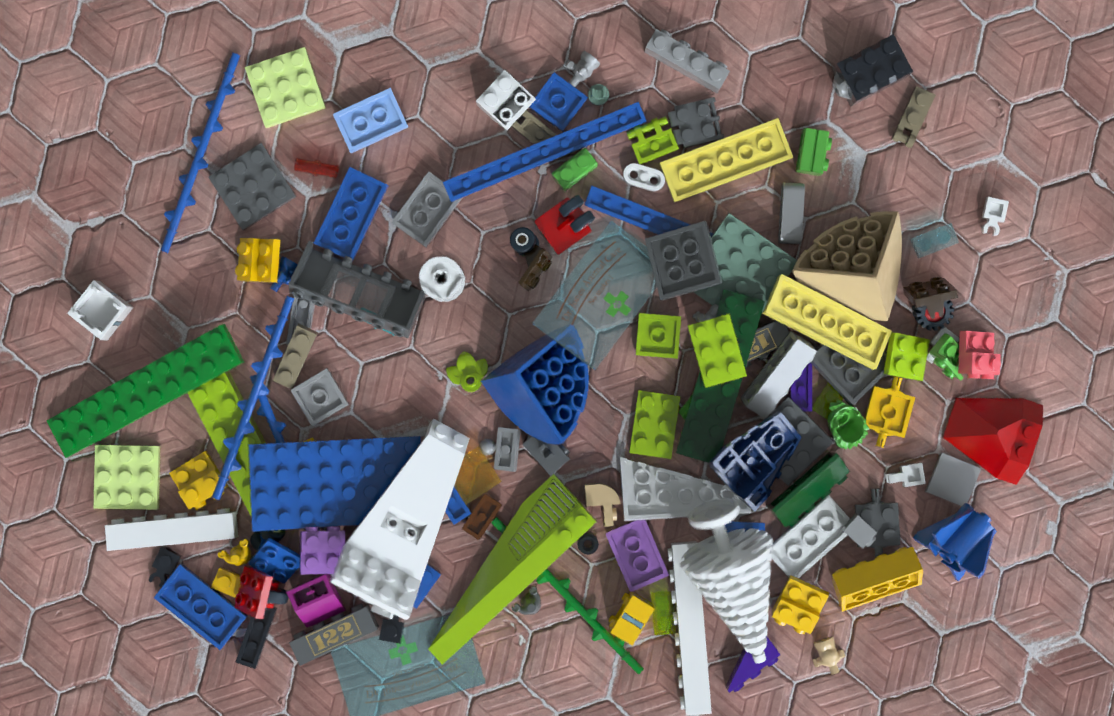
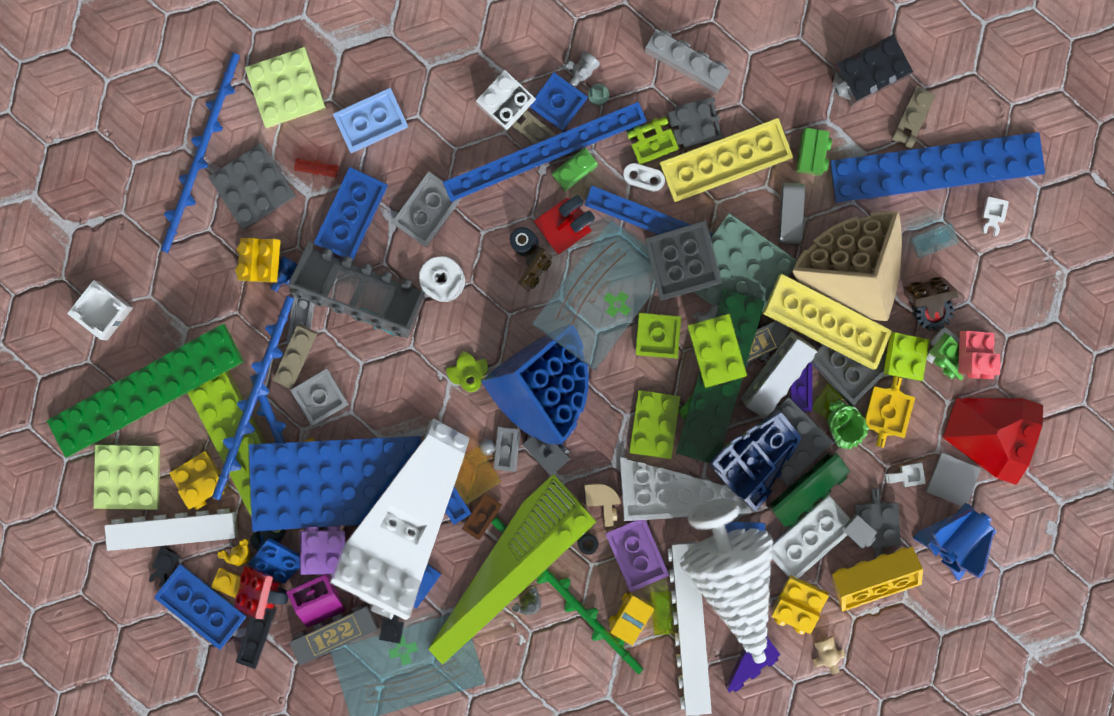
(937, 167): none -> blue plate

